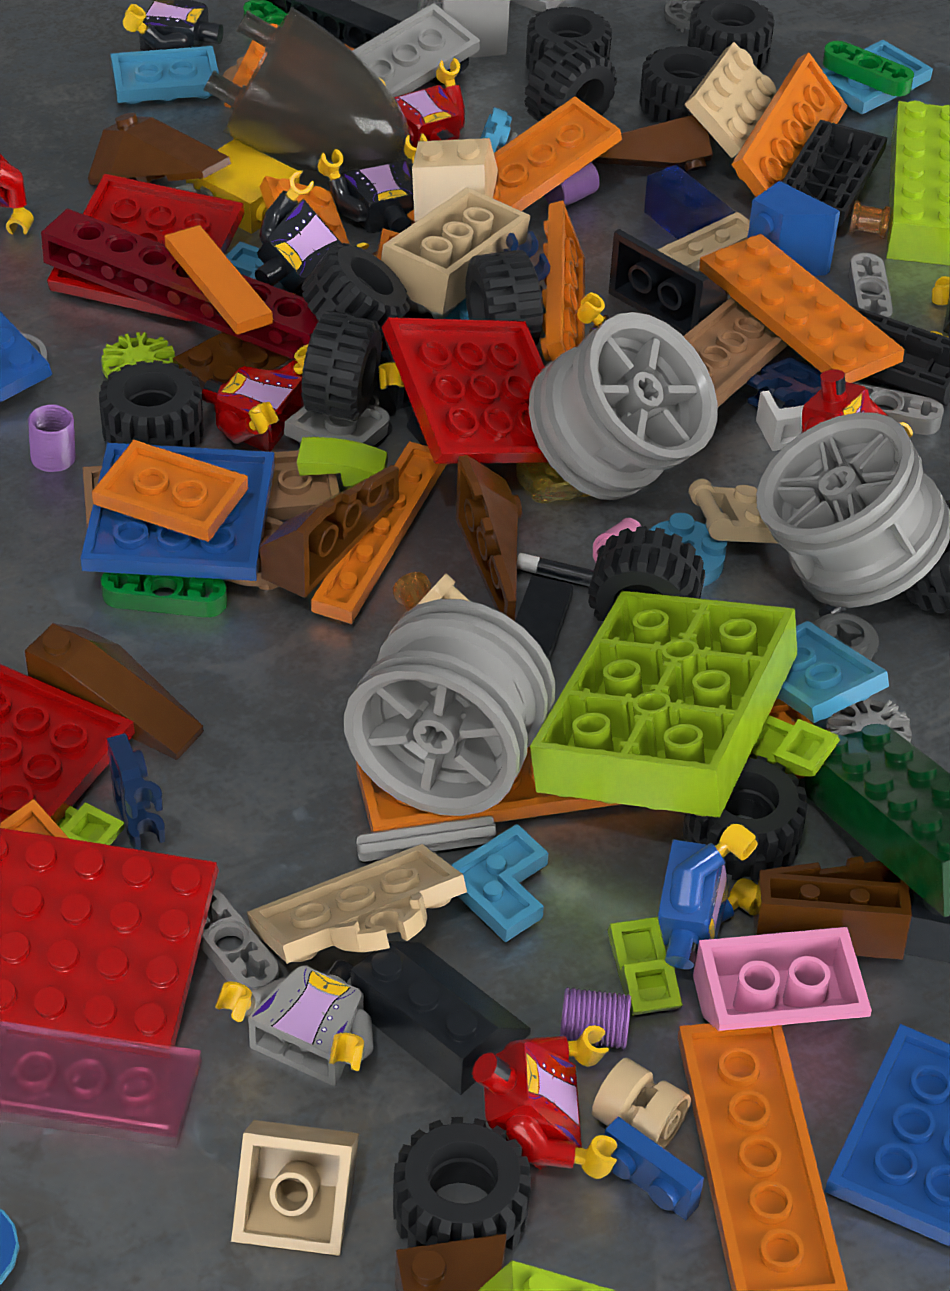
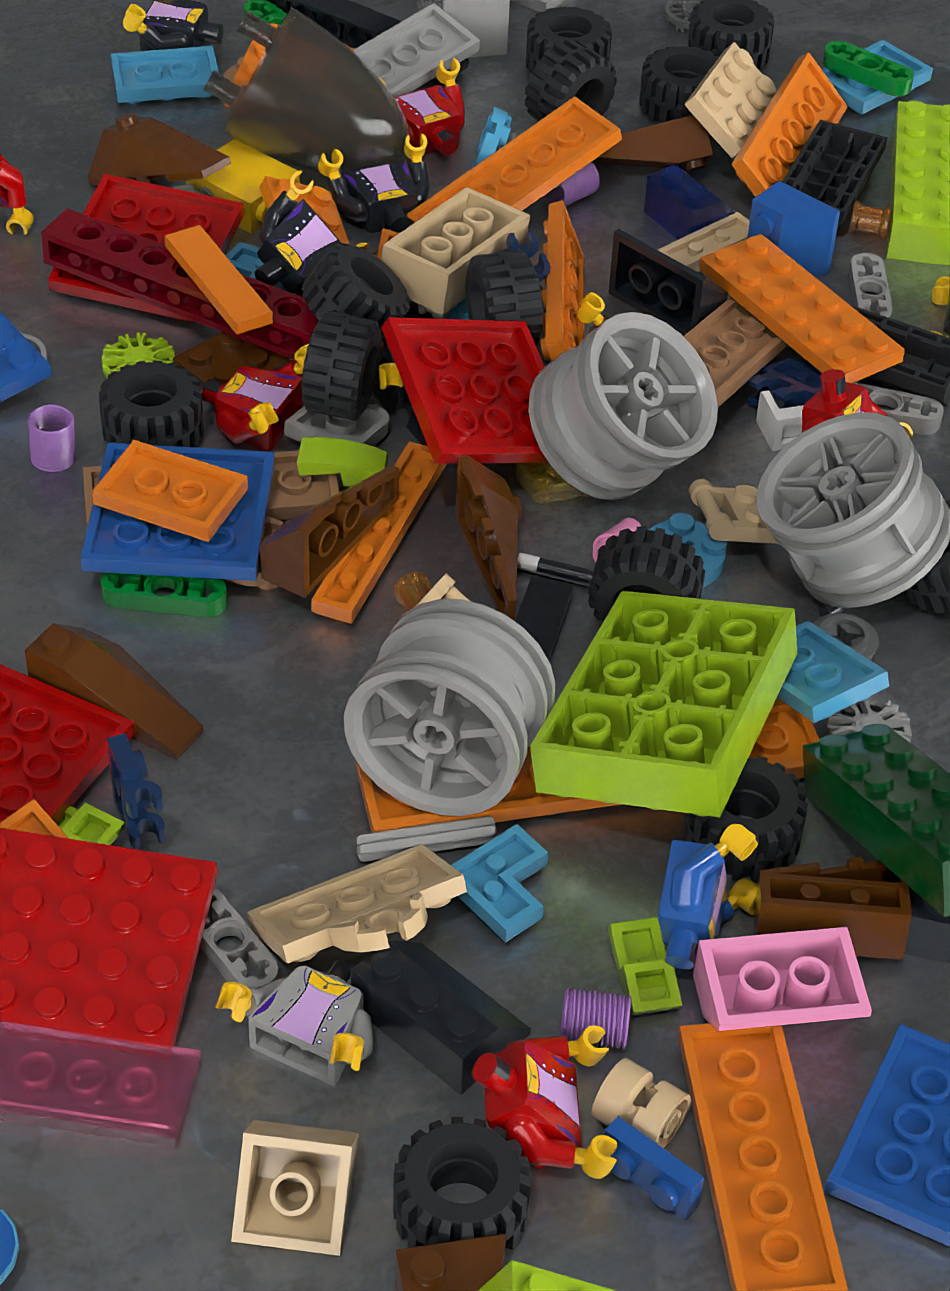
(449, 167): tan slope -> none
(797, 747): lime slope -> none

